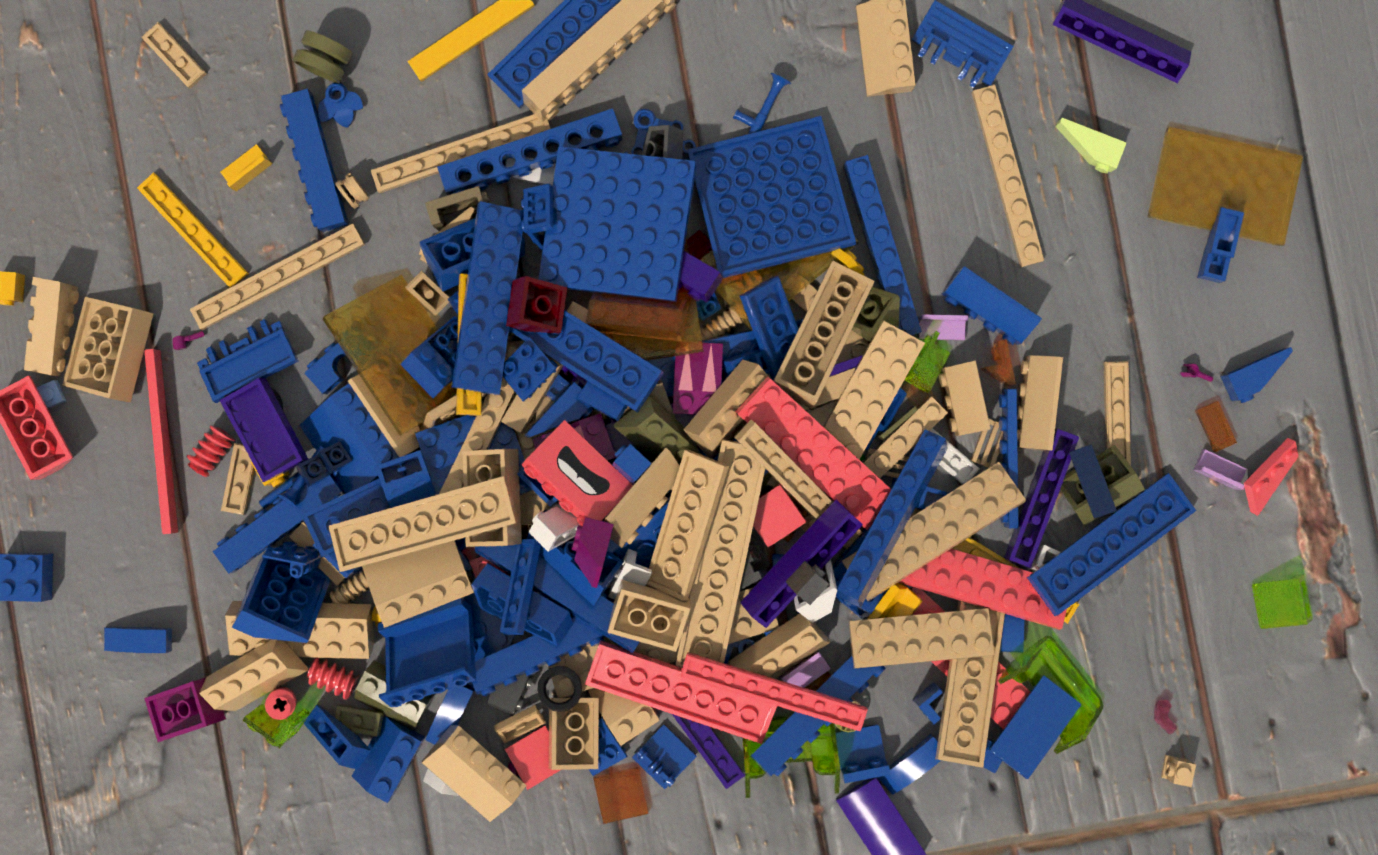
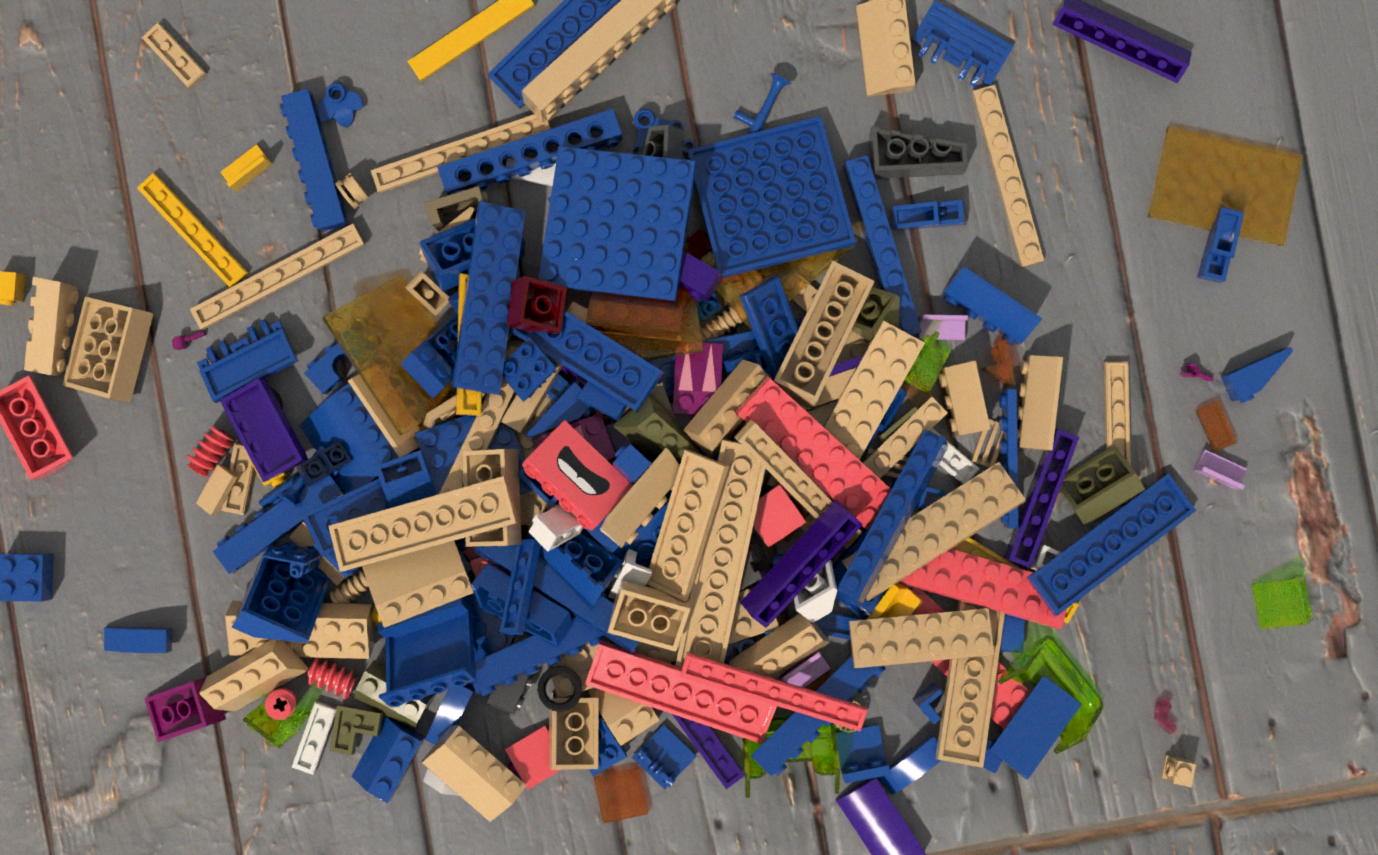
(51, 393): light blue plate -> none
(161, 441): coral tile -> none
(216, 490): none -> tan tile
(314, 737): none -> white tile
(322, 56): olive wheel -> none
(336, 738): blue slope -> none
(519, 724): tan tile -> none
(538, 212): blue bracket -> none
(591, 548): magenta slope -> none
(808, 582): flat silver brick -> none
(836, 625): none -> blue tile
(848, 260): yellow plate -> none
(914, 155): none -> dark grey wedge
(929, 215): none -> blue slope
(1092, 481): dark blue tile -> none
(1094, 146): yellowish green slope -> none
(1268, 476): coral wing -> none

